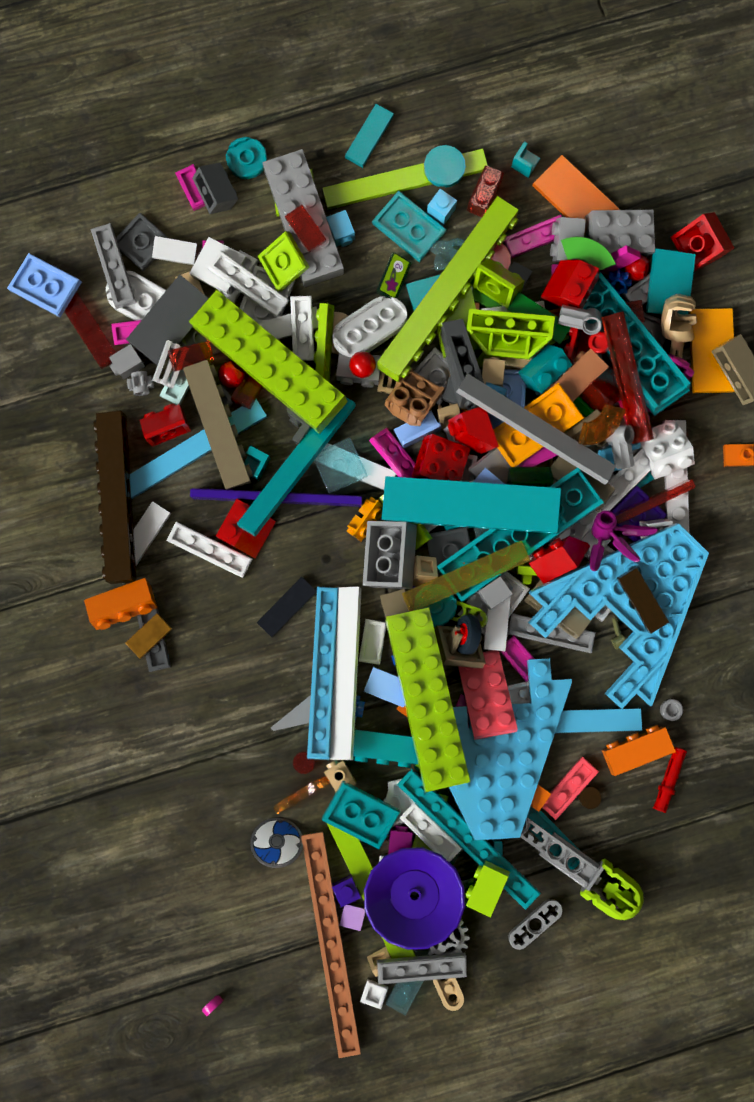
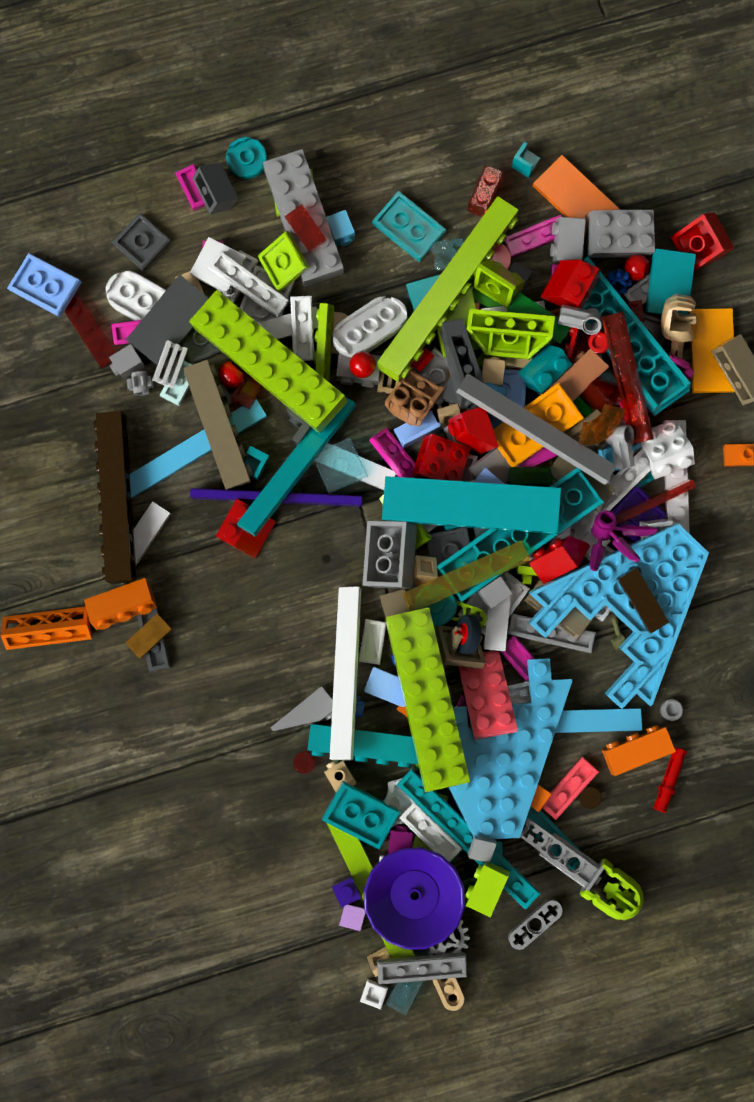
(45, 631): none -> orange fence
(113, 266): light grey tile -> none
(164, 425): red slope -> none
(174, 250): white tile -> none
(190, 355): clear red tile -> none
(209, 549): white tile -> none
(212, 1005): dark pink tile -> none
(276, 842): shield -> none
(286, 607): black tile -> none
(301, 795): clear orange tile -> none
(323, 673): medium azure tile -> none
(331, 944): nougat plate -> none
(369, 135): teal tile -> none
(372, 511): light orange hinge -> none
(392, 182): lime tile -> none
(393, 276): slope -> none
(426, 357): none -> red tile
(441, 206): medium azure brick -> none
(444, 166): teal tile -> none
(482, 848): none -> light grey tile
(588, 250): bright green tile -> none
(622, 257): dark pink tile -> none

